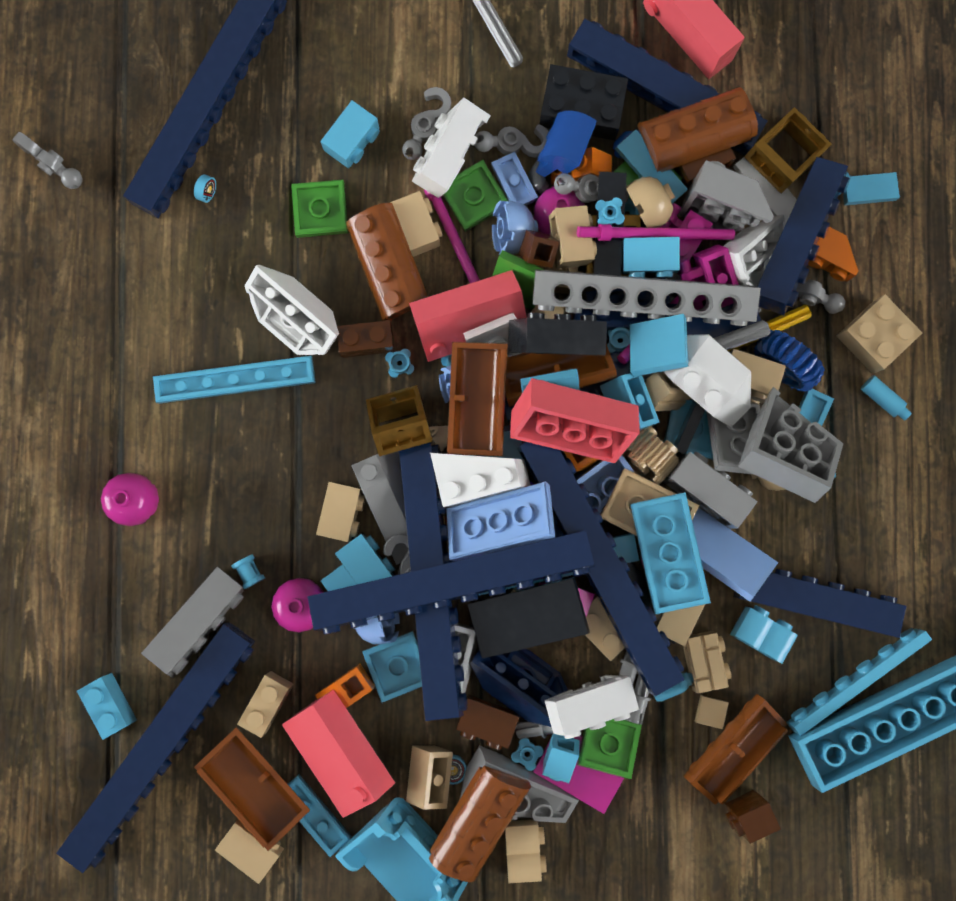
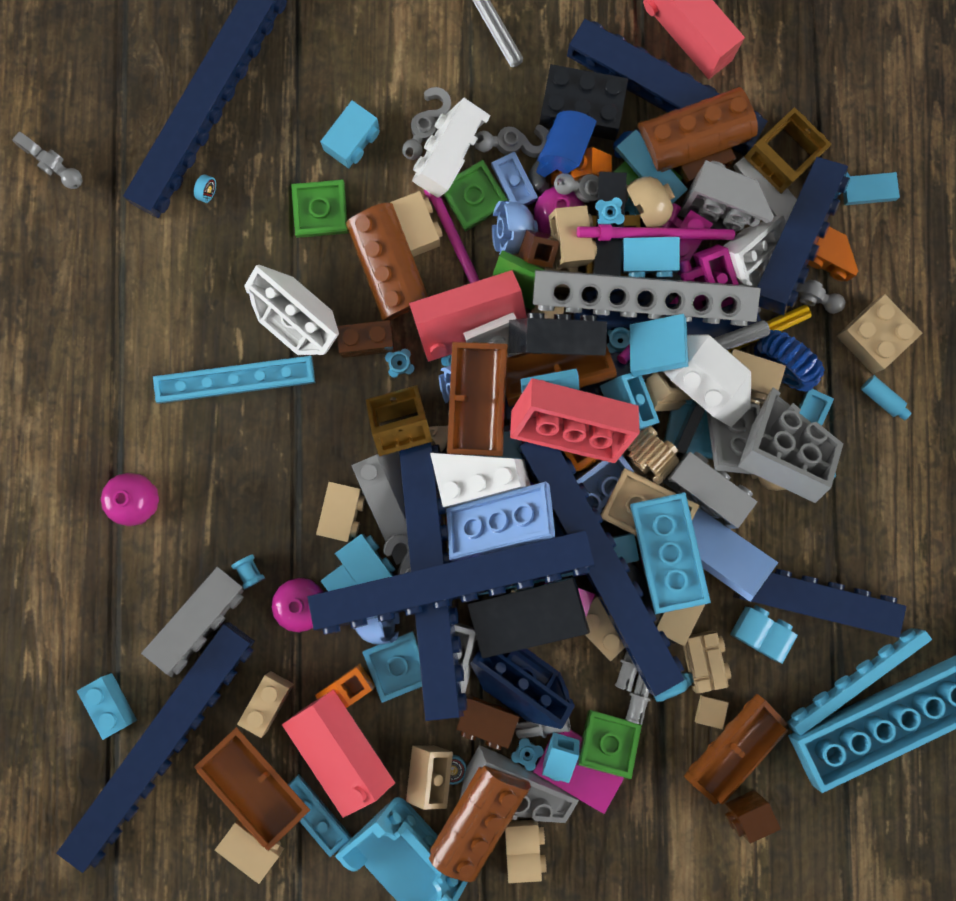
(591, 705): white wedge -> none

